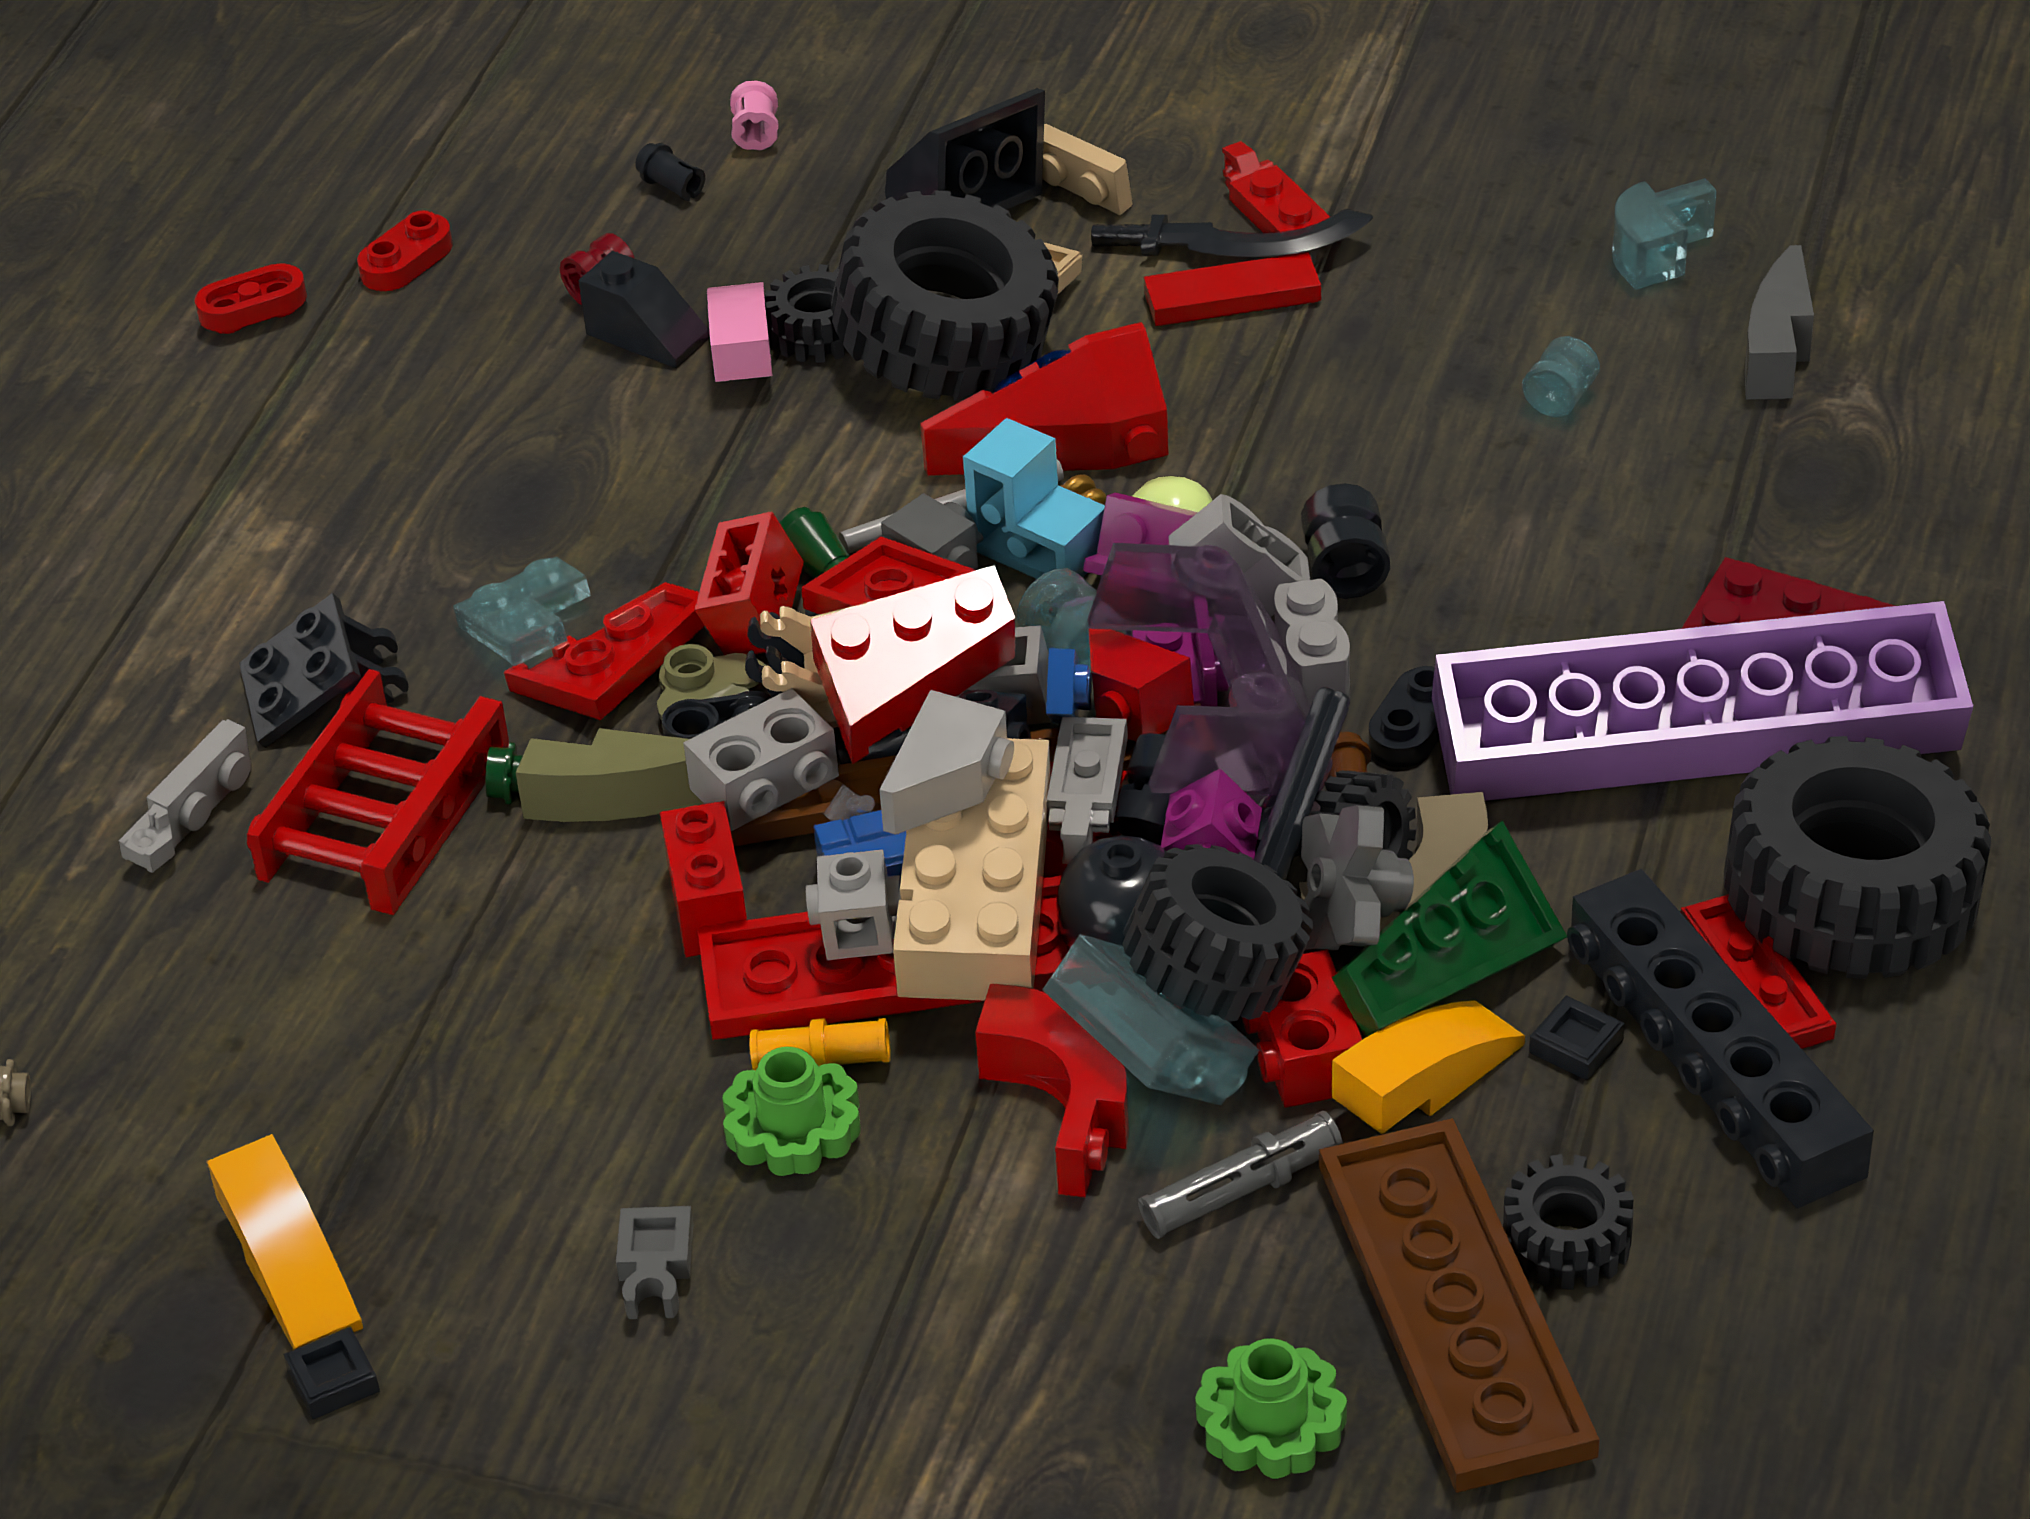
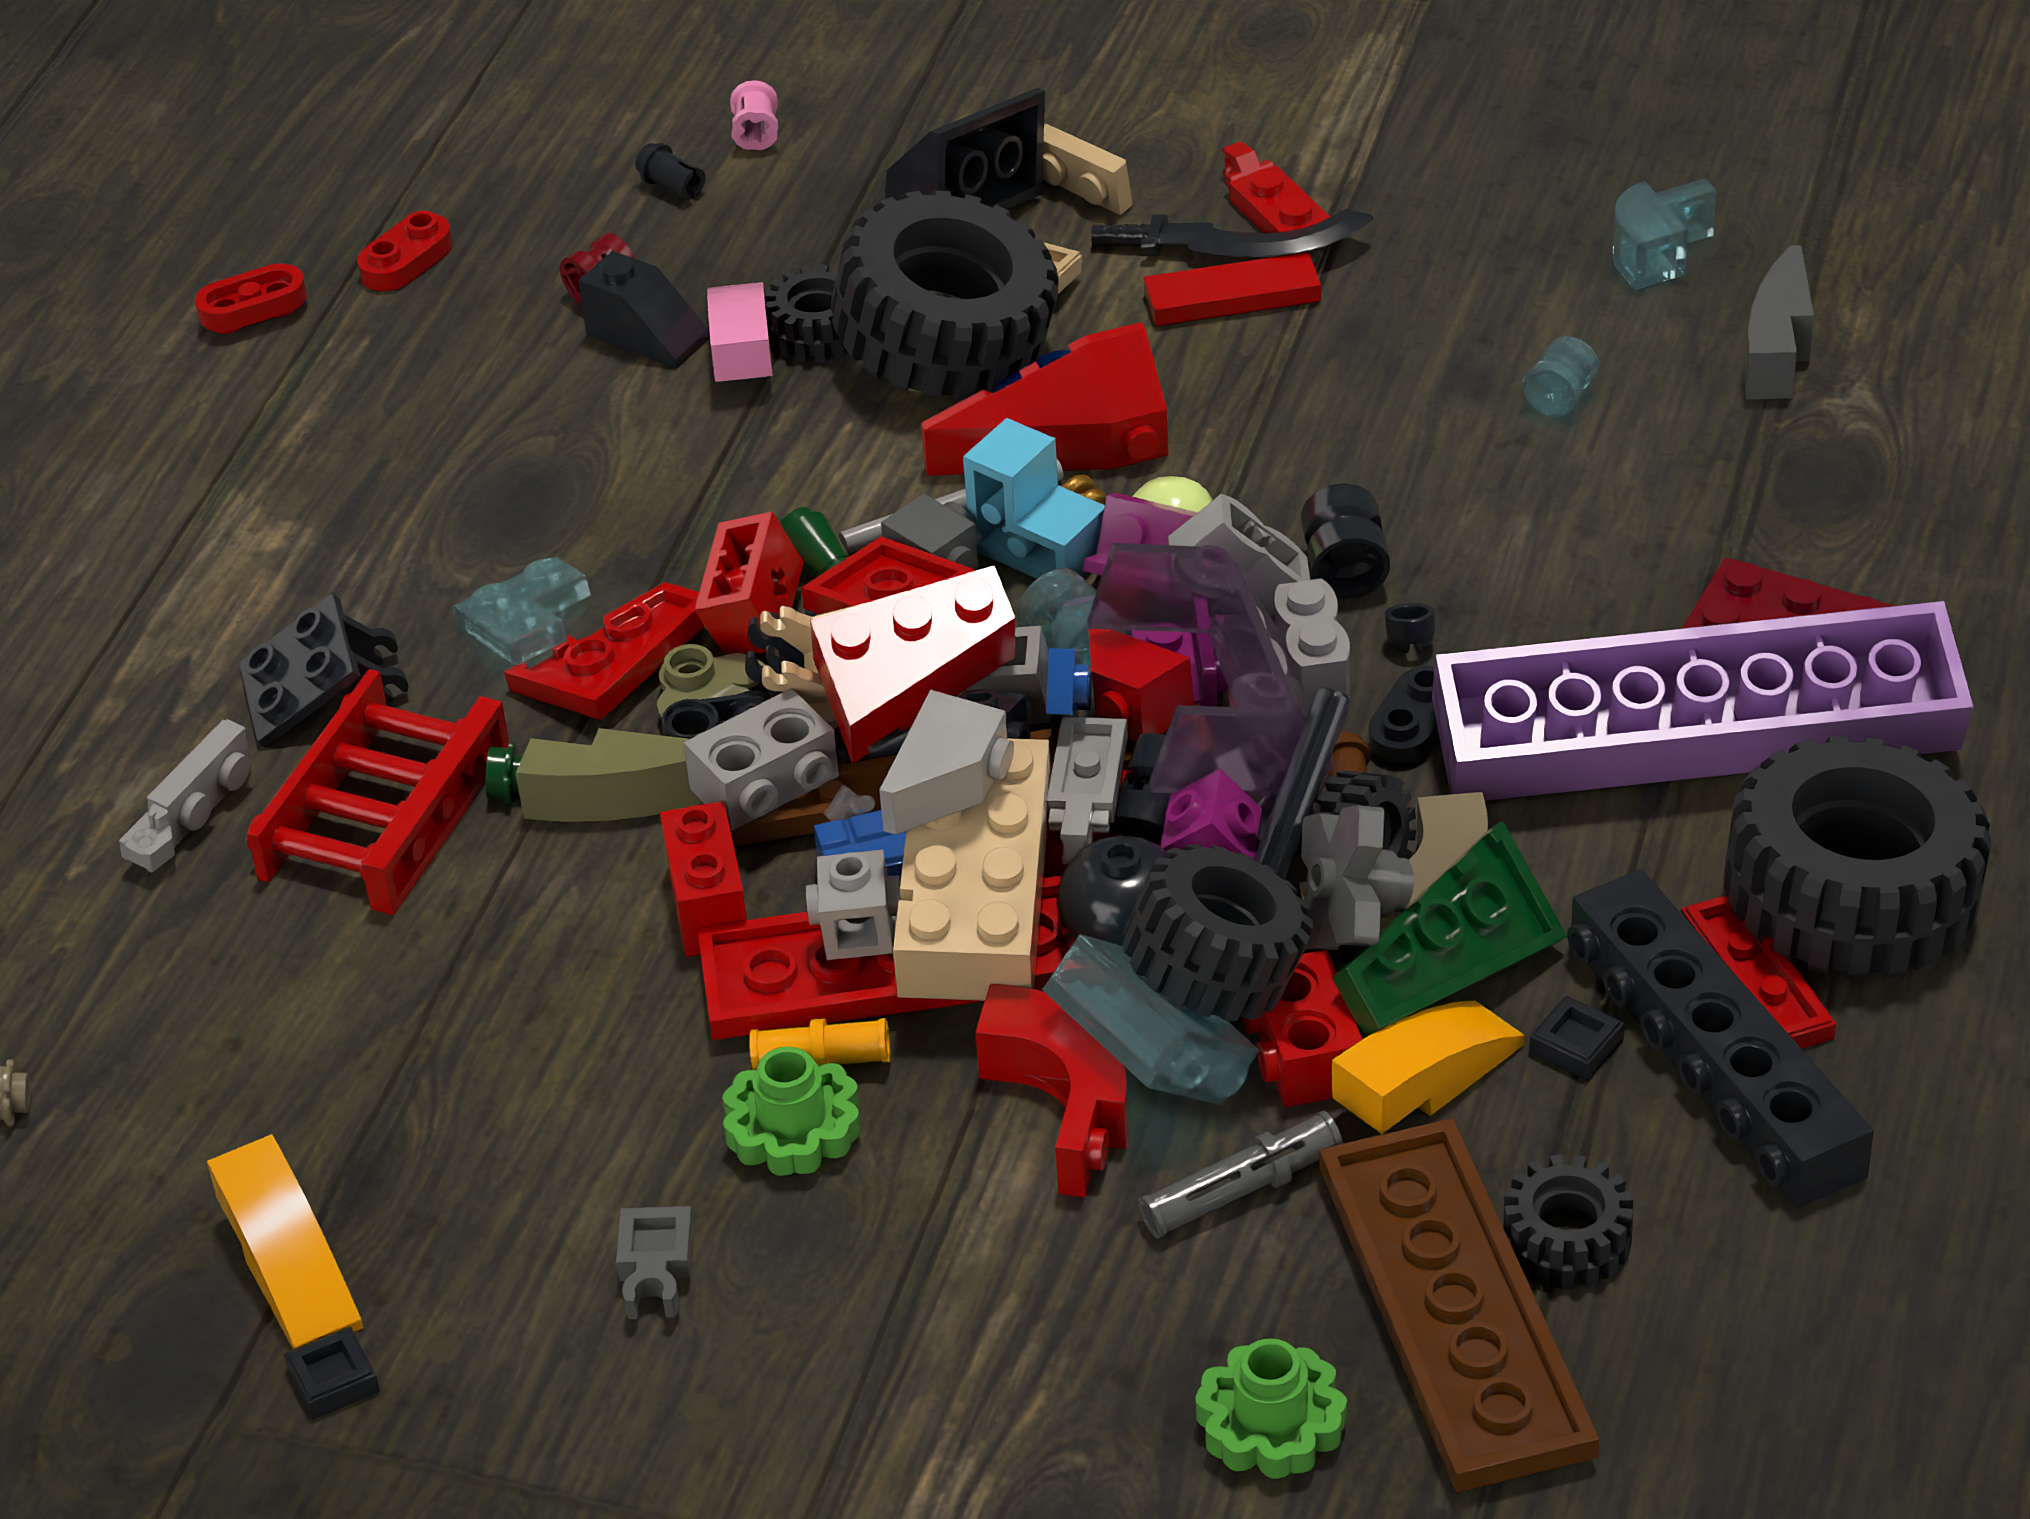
(1410, 625): none -> black hinge

